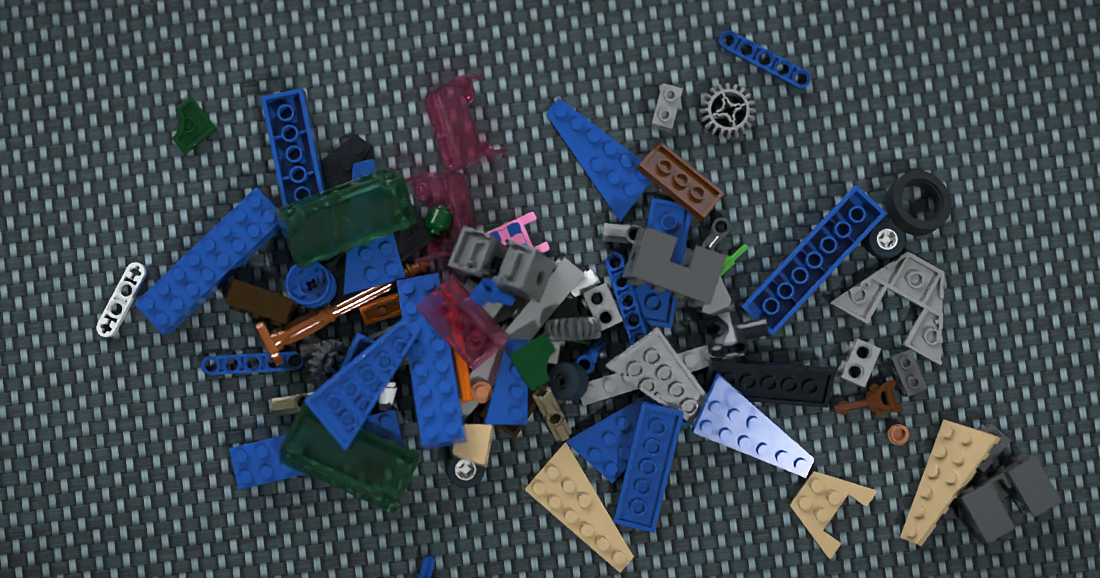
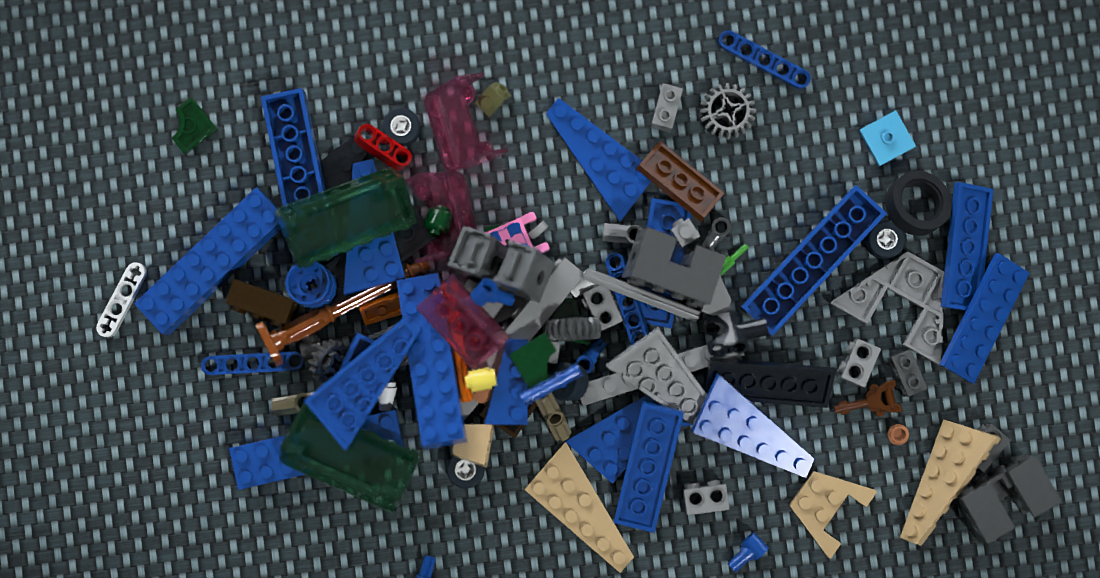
(372, 146): none -> red beam
(396, 122): none -> black wheel
(480, 379): none -> light yellow brick
(493, 98): none -> olive bracket
(537, 230): none -> light grey tile
(551, 384): none -> blue pin
(641, 295): none -> light grey axle
(684, 232): none -> light grey brick
(706, 504): none -> light grey brick
(751, 549): none -> blue pin
(887, 138): none -> medium azure plate
(966, 244): none -> blue plate
(984, 318): none -> blue plate

